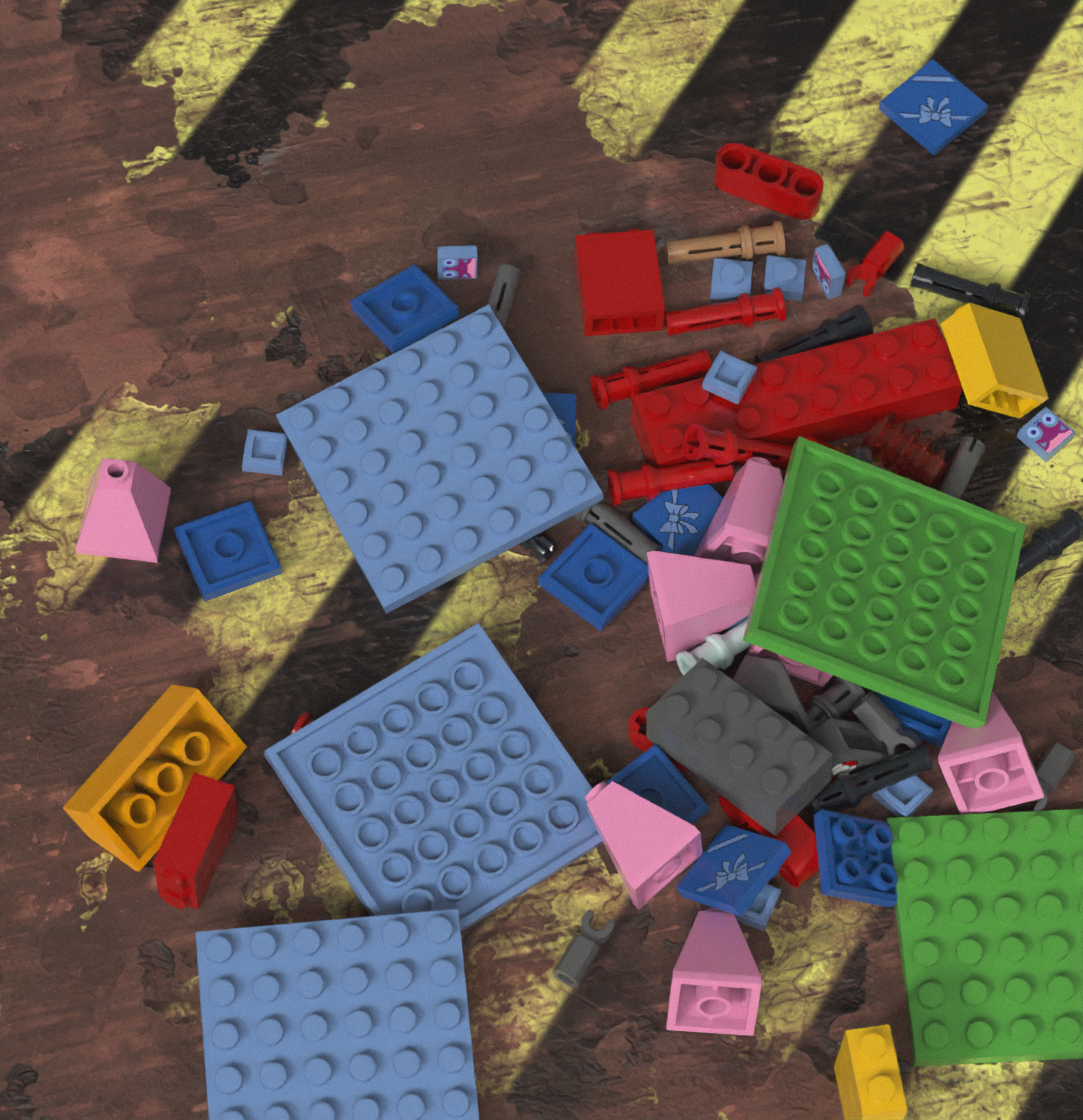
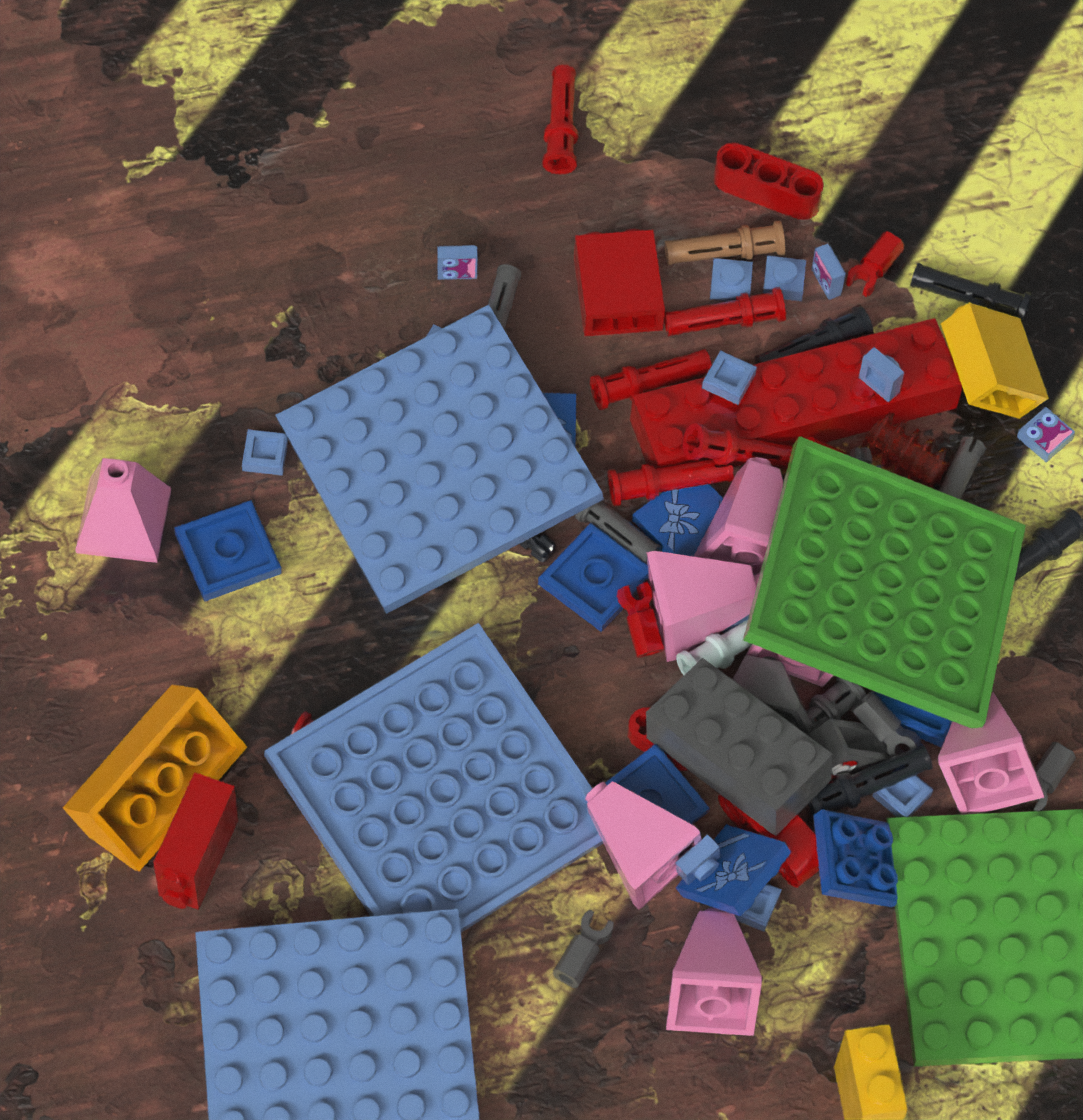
(404, 308): blue plate -> none
(561, 132): none -> red pin
(641, 620): none -> red bar
(699, 861): none -> medium blue plate
(881, 374): none -> medium blue plate
(933, 107): blue tile -> none

